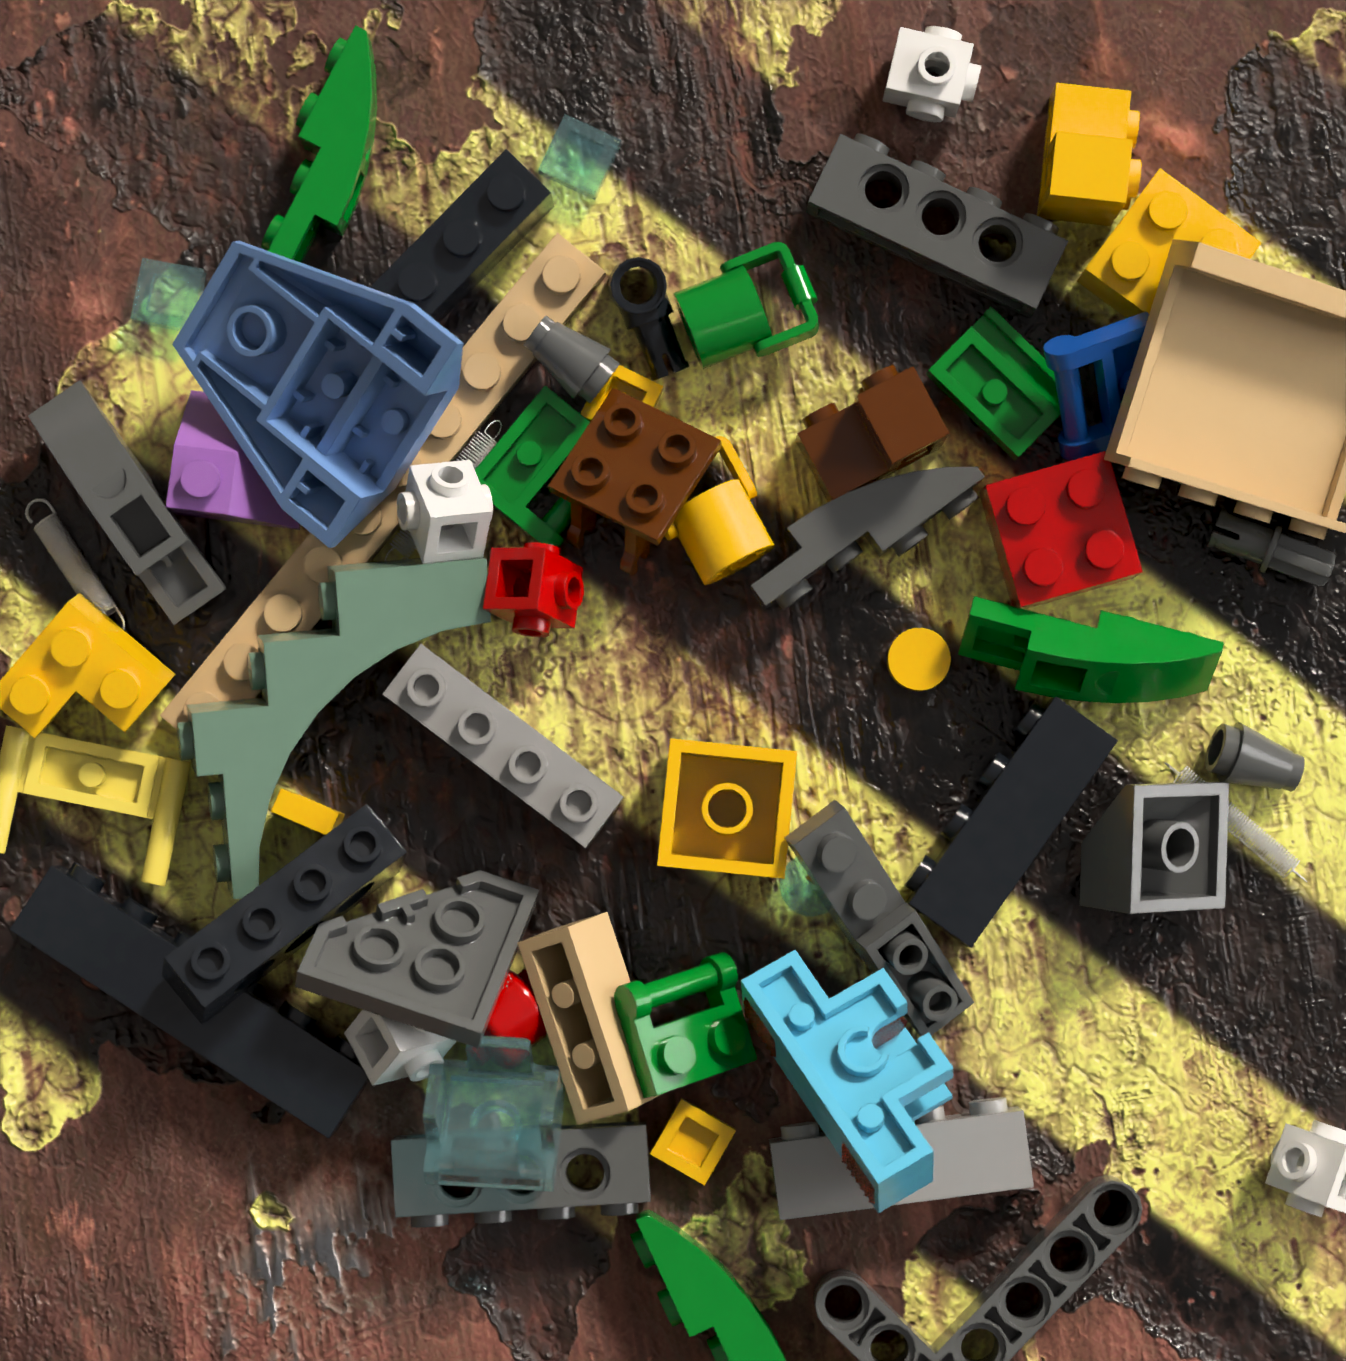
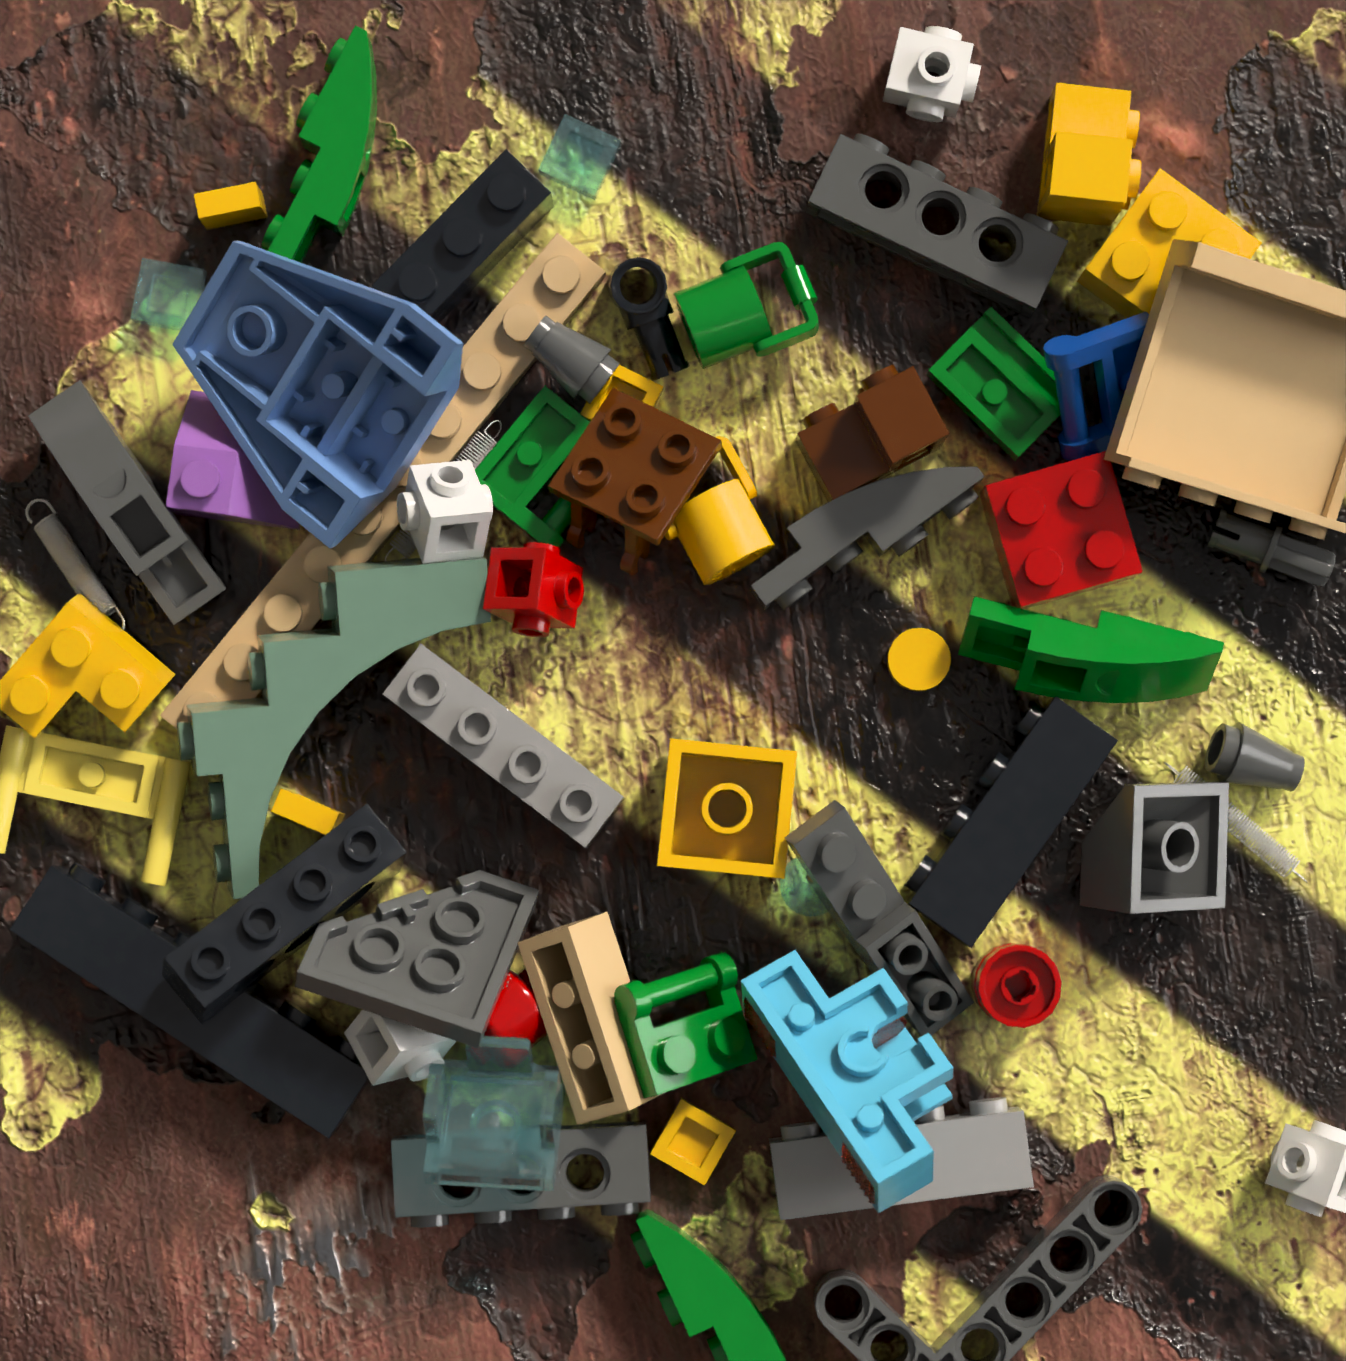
(230, 205): none -> yellow tile
(1016, 984): none -> red wheel

